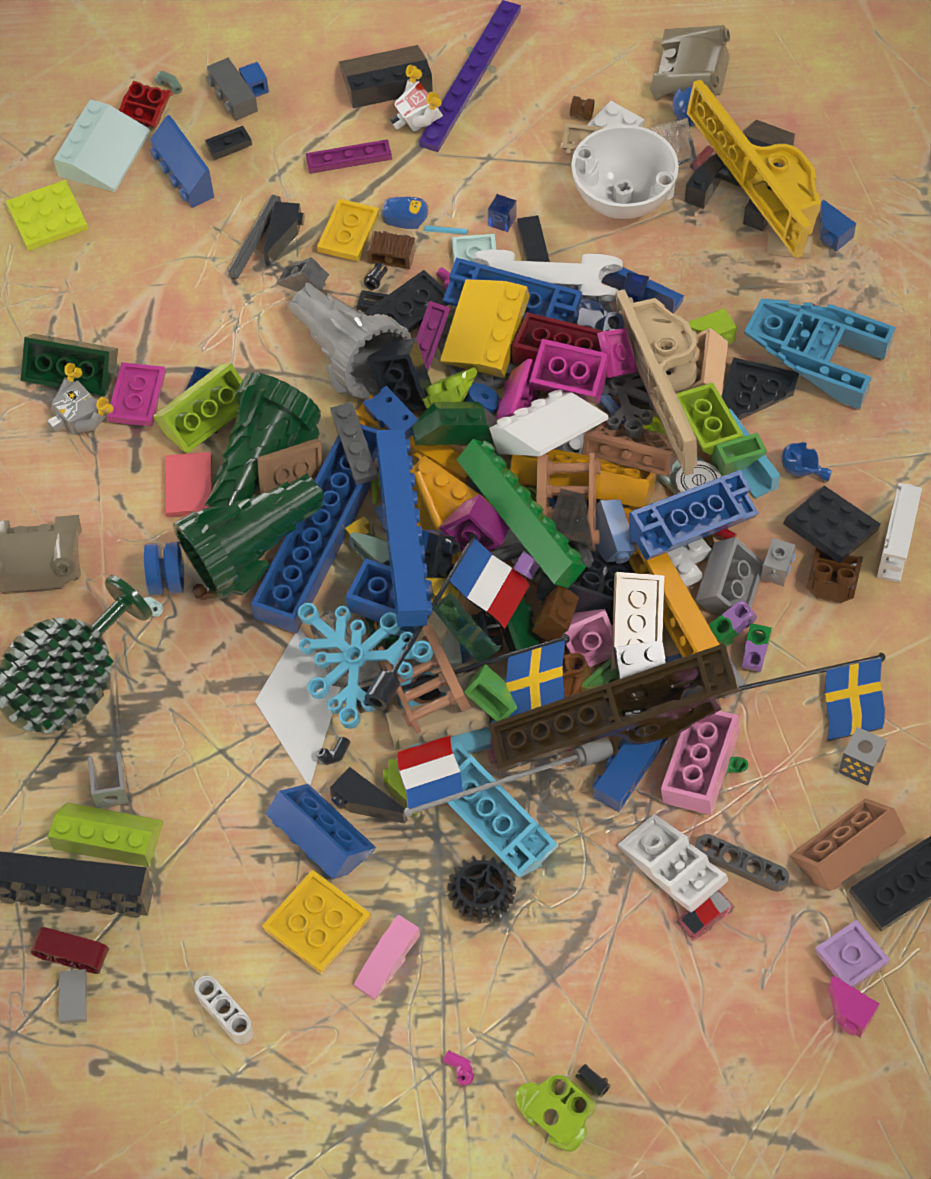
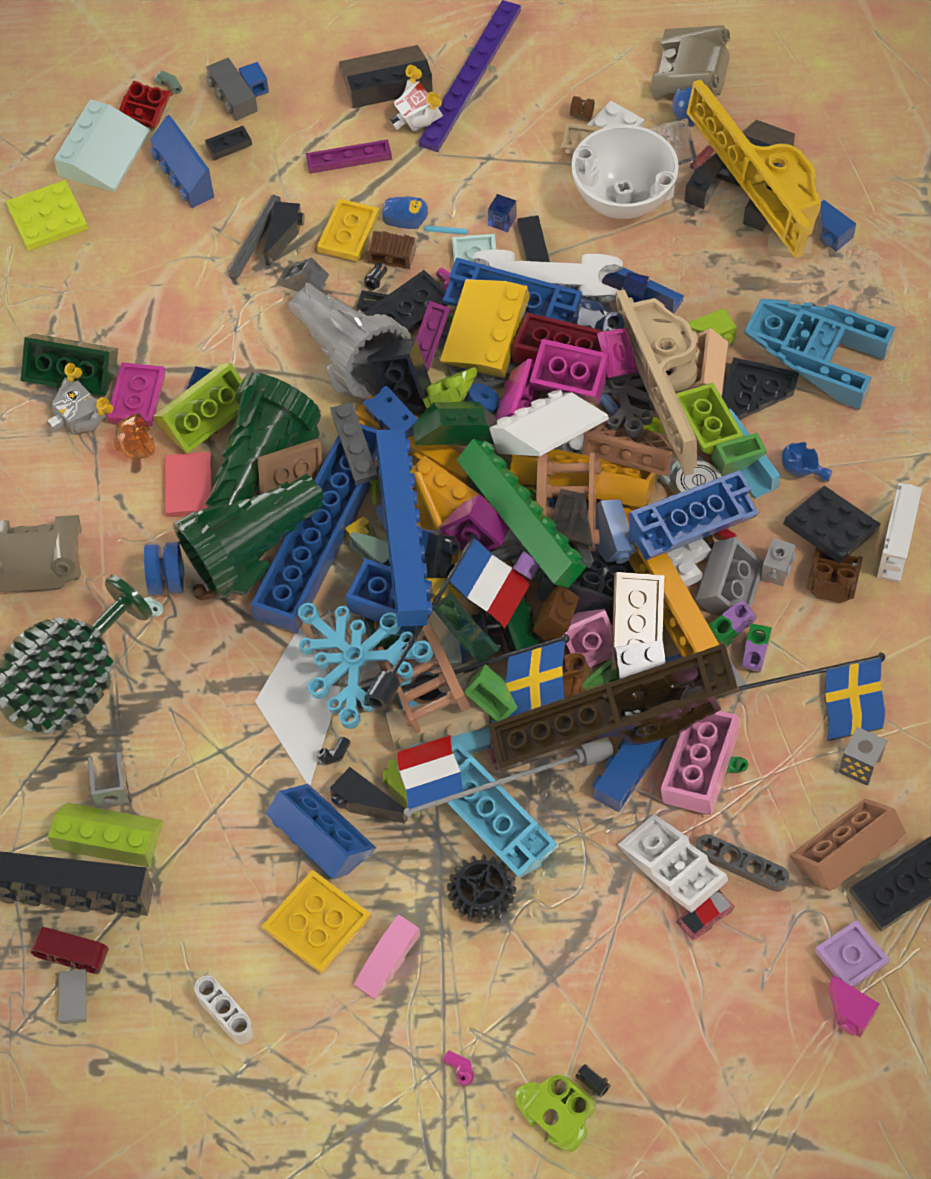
(133, 439): none -> clear orange cylinder

